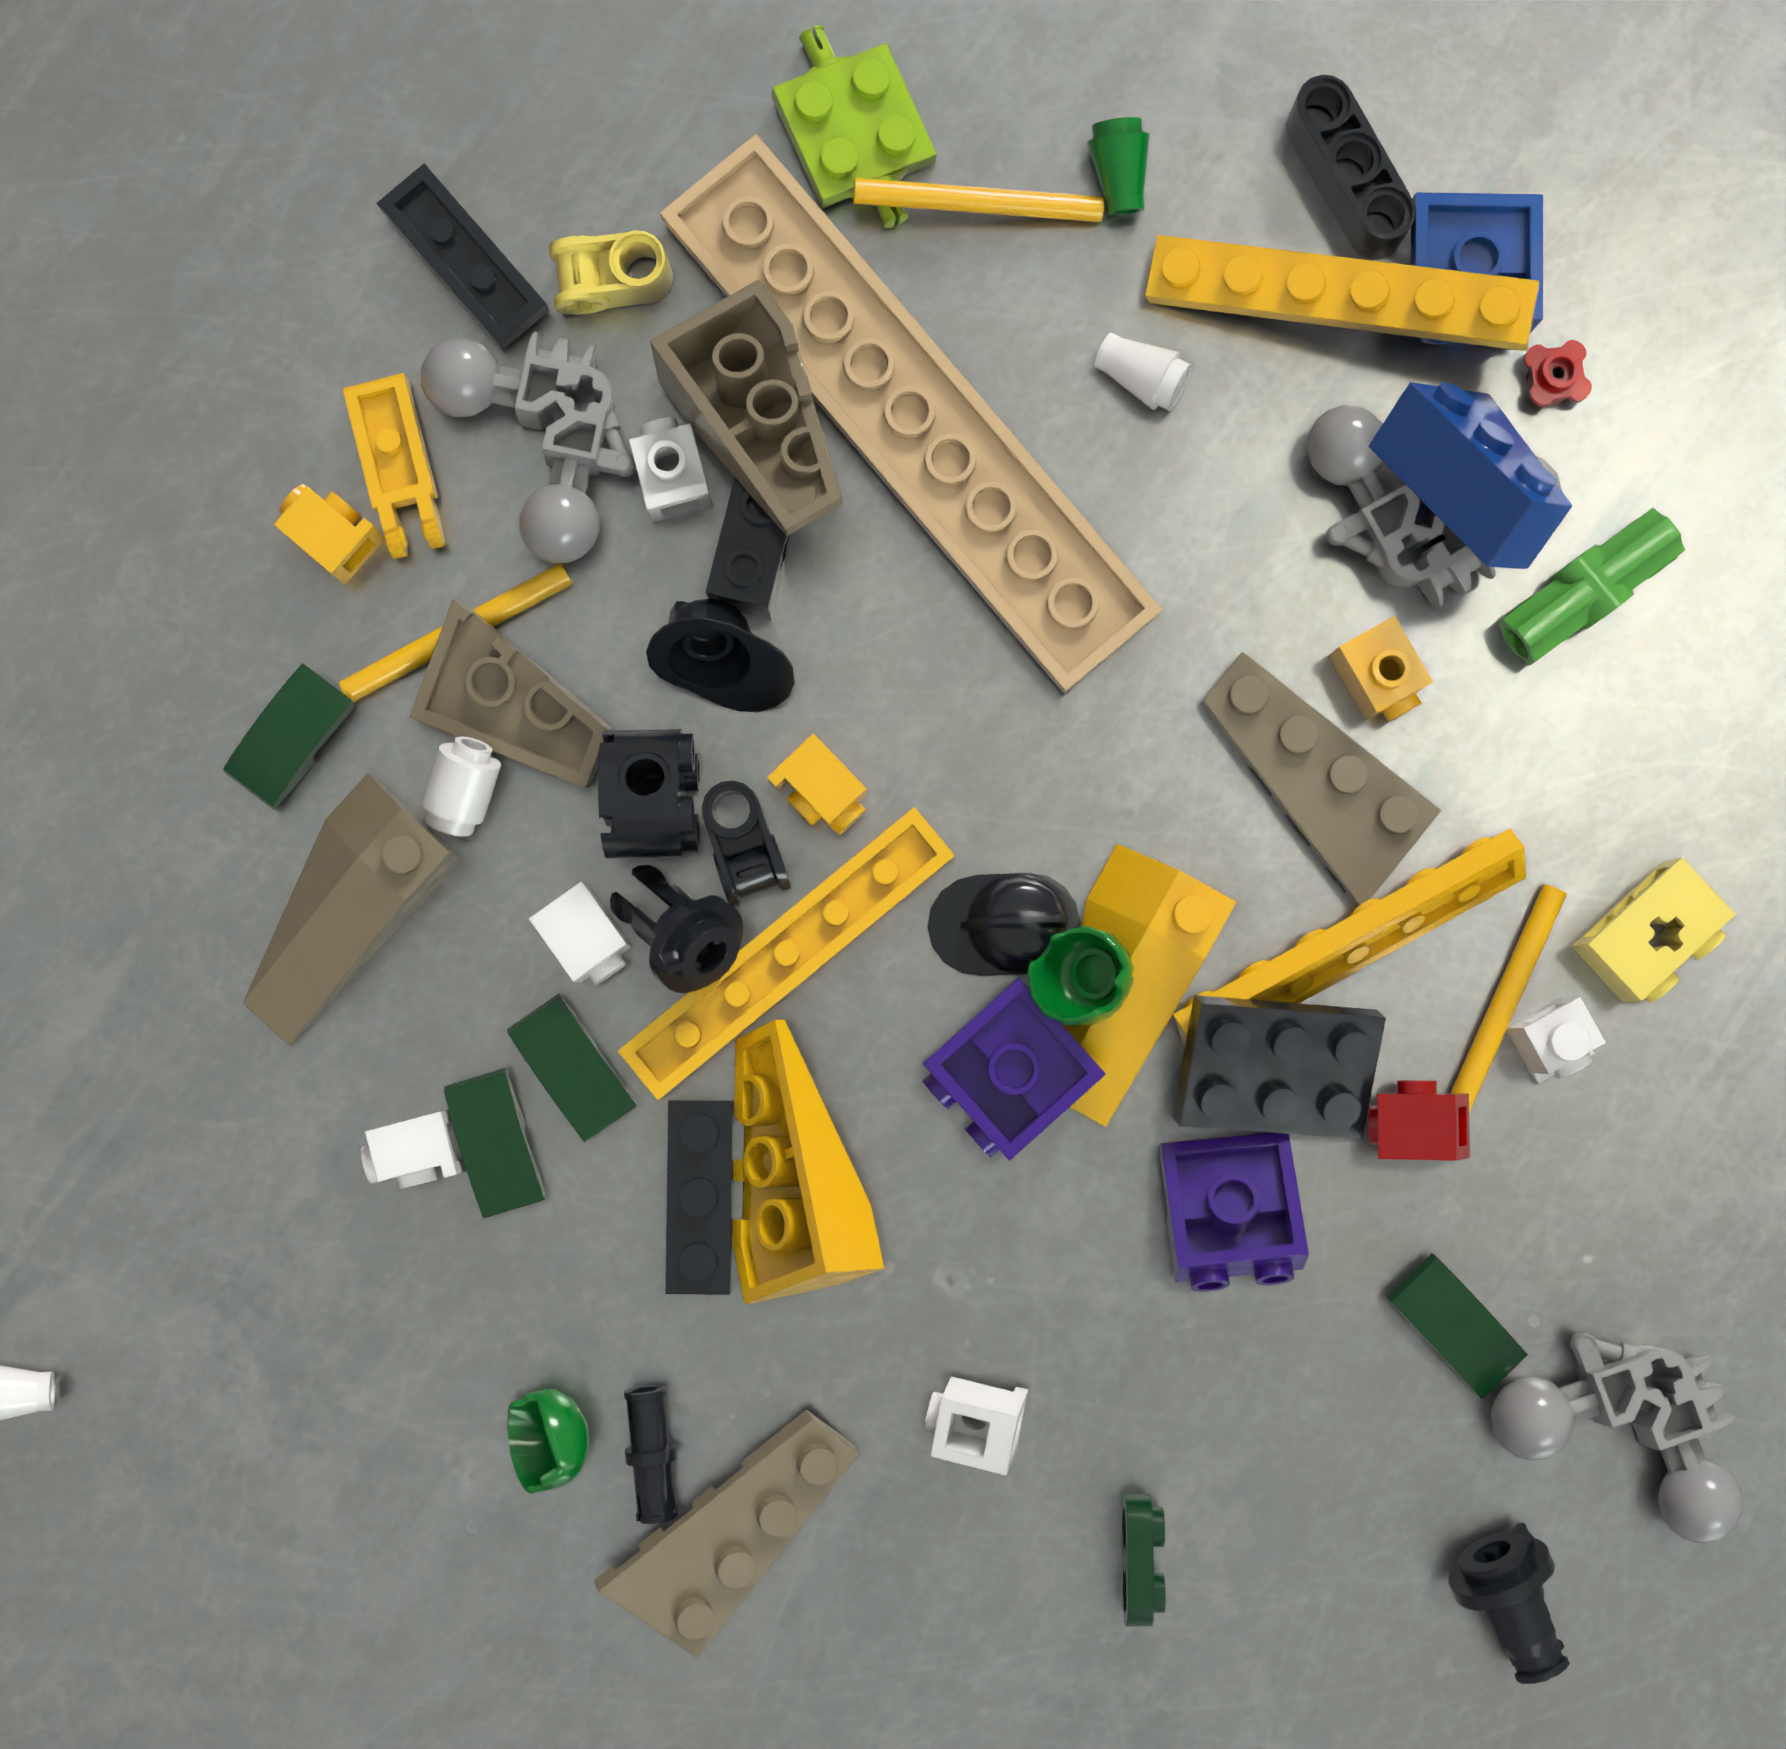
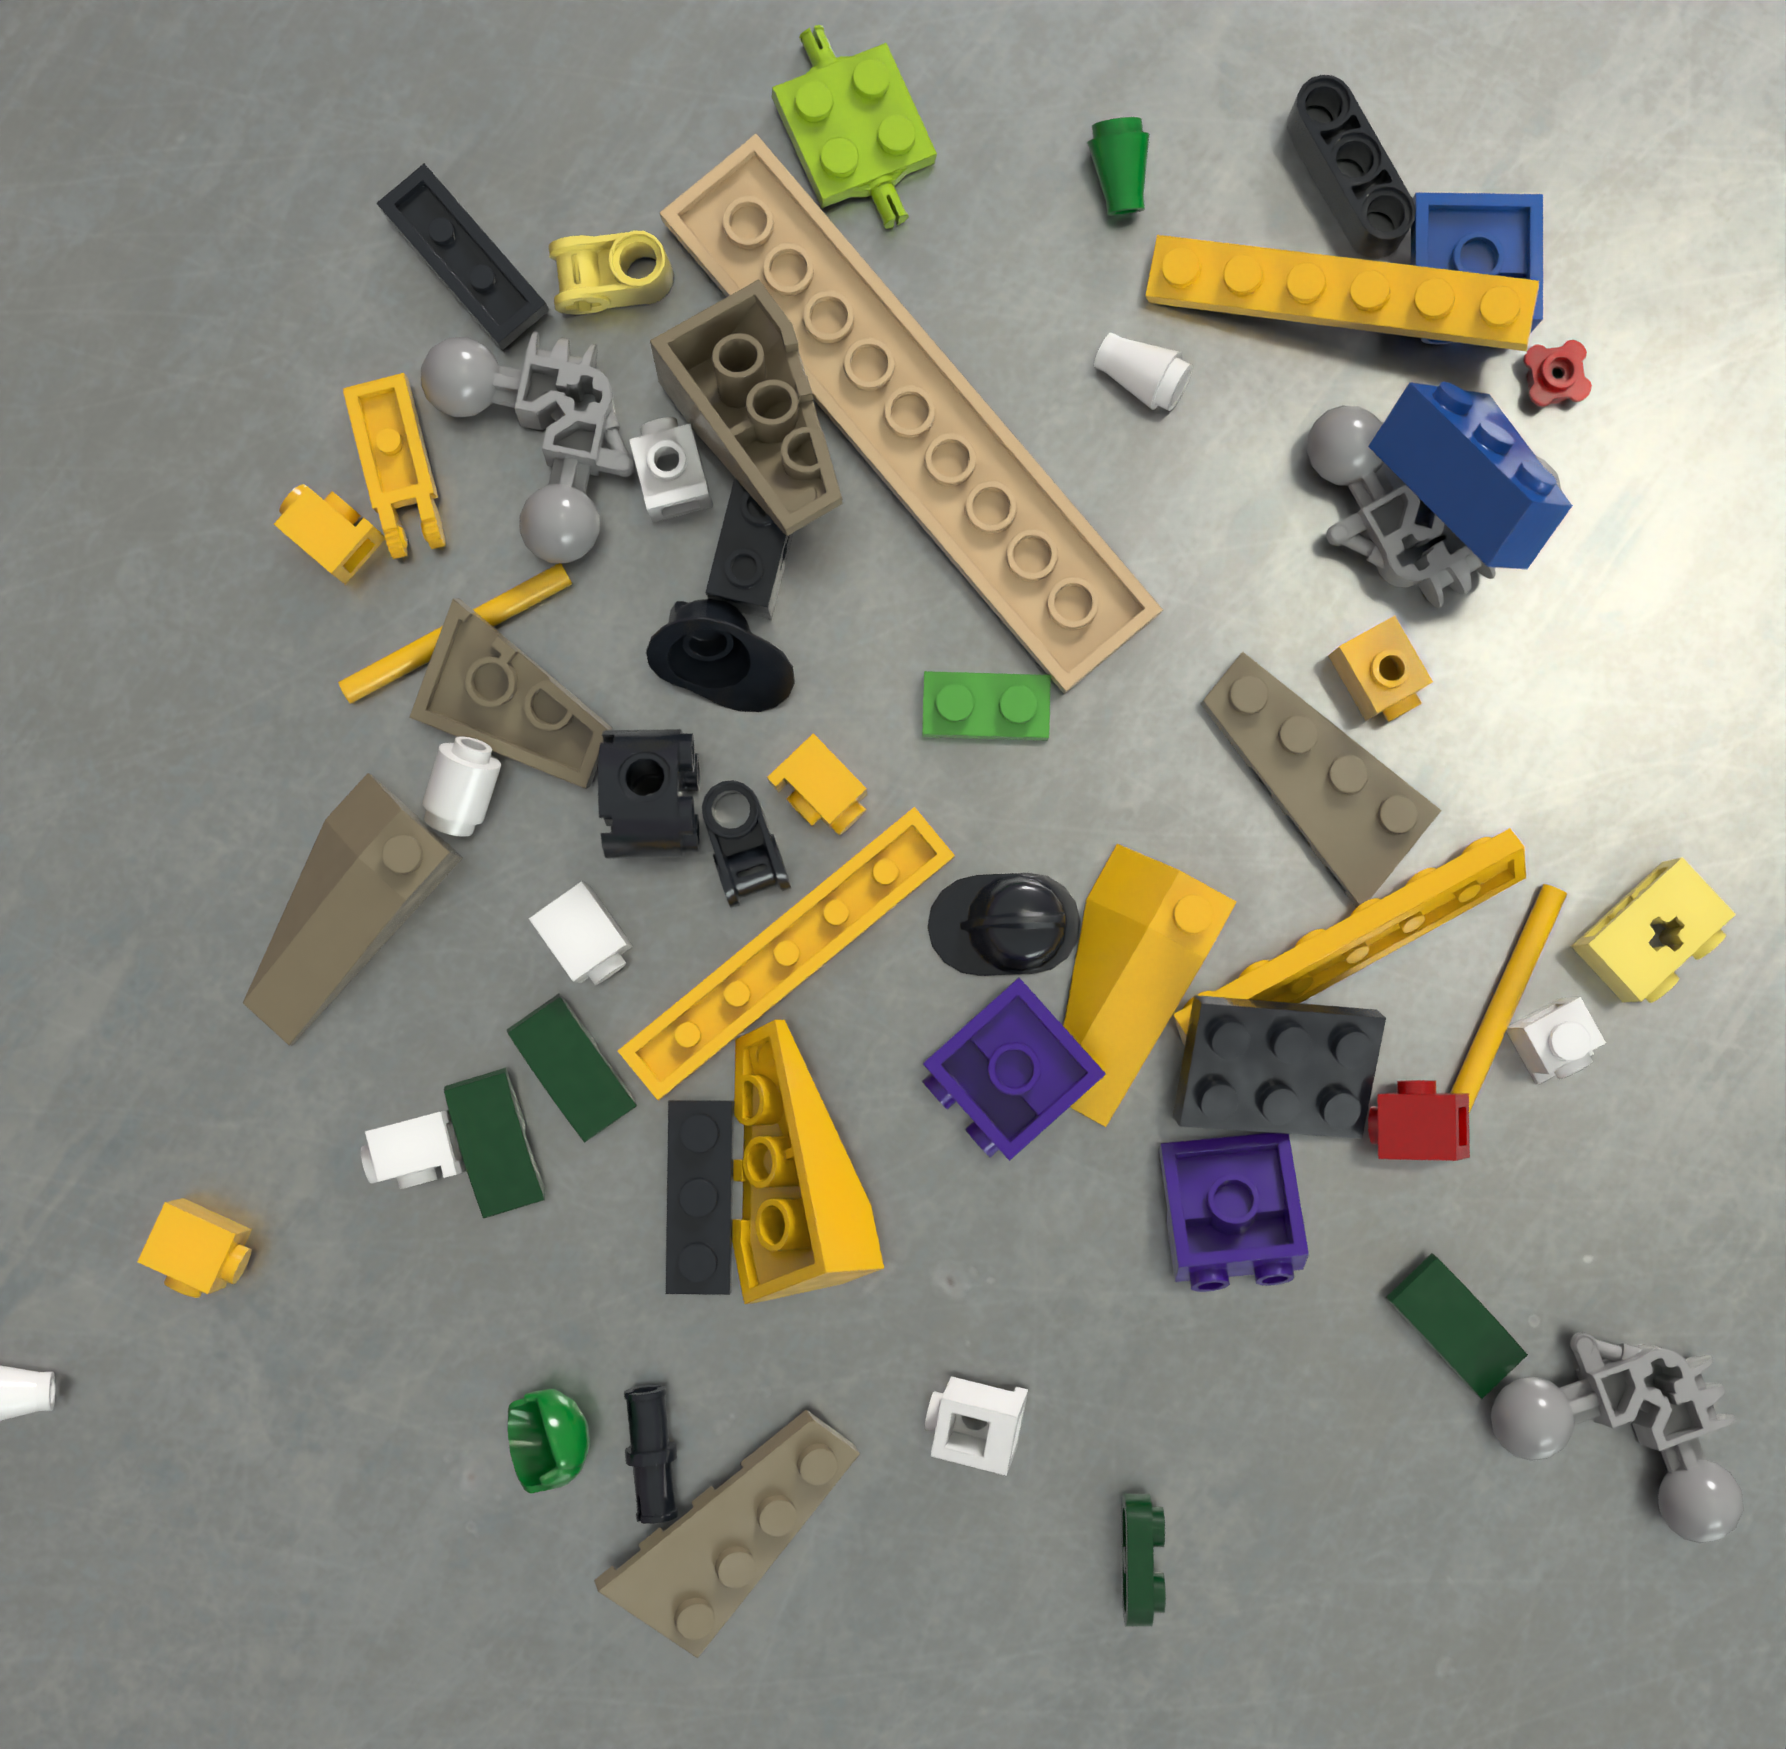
(196, 1248): none -> yellow brick
(287, 735): dark green slope -> none
(691, 940): black piece -> none
(977, 200): yellow bar -> none
(986, 706): none -> bright green plate
(1081, 976): green hair -> none
(1505, 1582): black piece -> none
(1591, 586): bright green piece -> none

